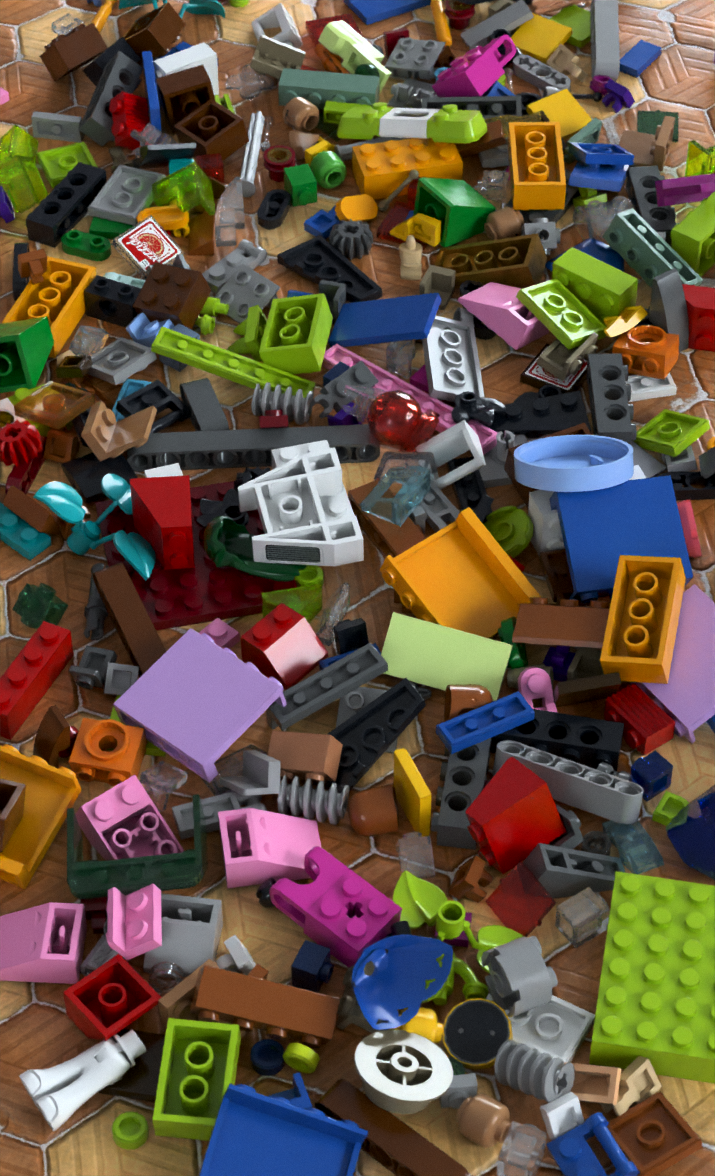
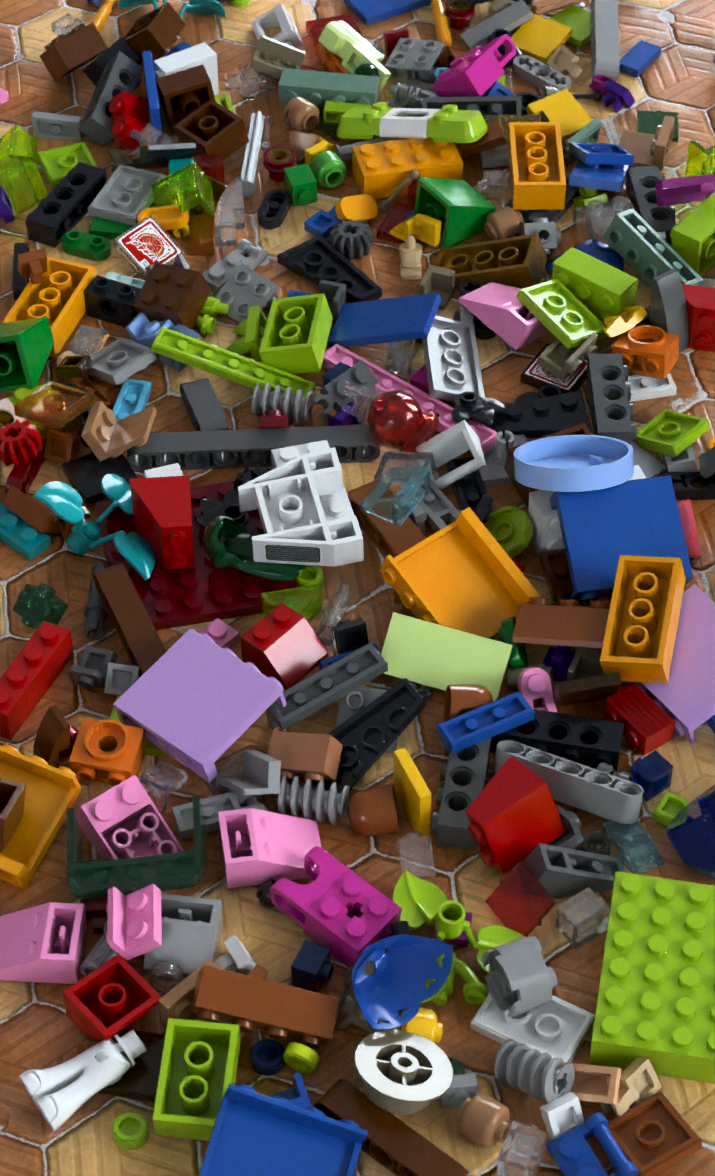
(159, 396): black plate -> none
(467, 880): dark orange tile -> none
(476, 1032): black tile -> none

